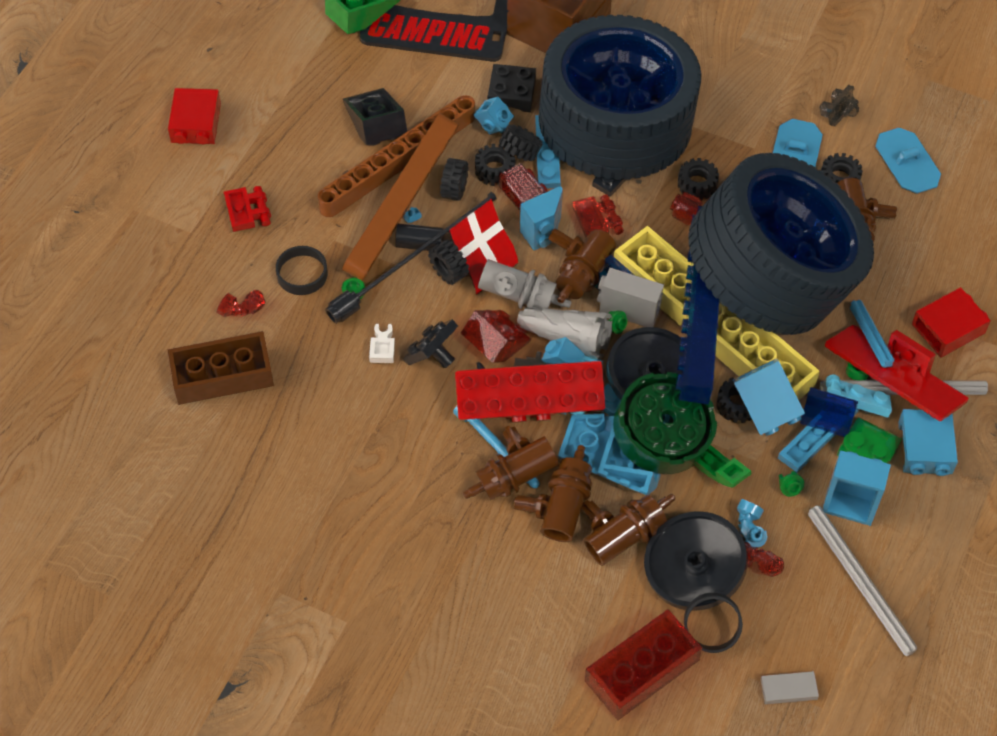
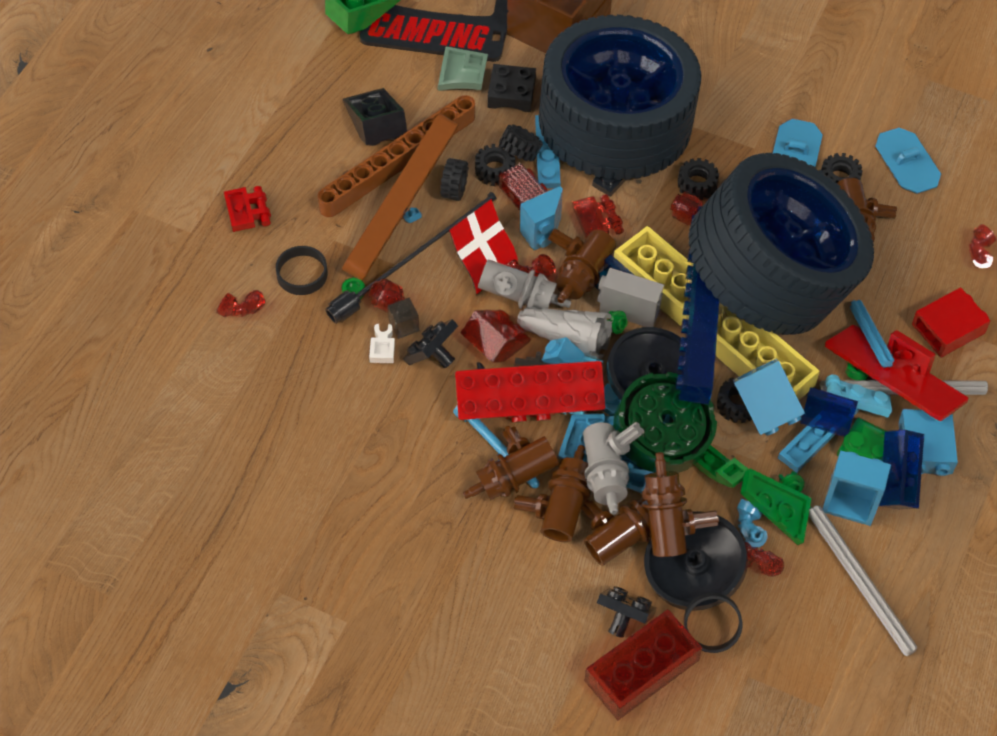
(194, 116): red brick -> none
(220, 367): reddish brown brick -> none
(385, 293): none -> clear red head
(403, 318): none -> clear smoke brick
(415, 236): black brick -> none
(448, 262): black tyre -> none
(462, 69): none -> sand green plate
(494, 115): dark azure brick -> none
(542, 264): none -> clear red arm
(606, 471): none -> light grey piece
(626, 608): none -> black plate
(666, 517): none -> reddish brown piece
(779, 503): none -> green wing
(789, 687): light grey tile -> none
(842, 105): clear smoke hips -> none
(905, 454): none -> clear blue brick
(982, 238): none -> clear red arm

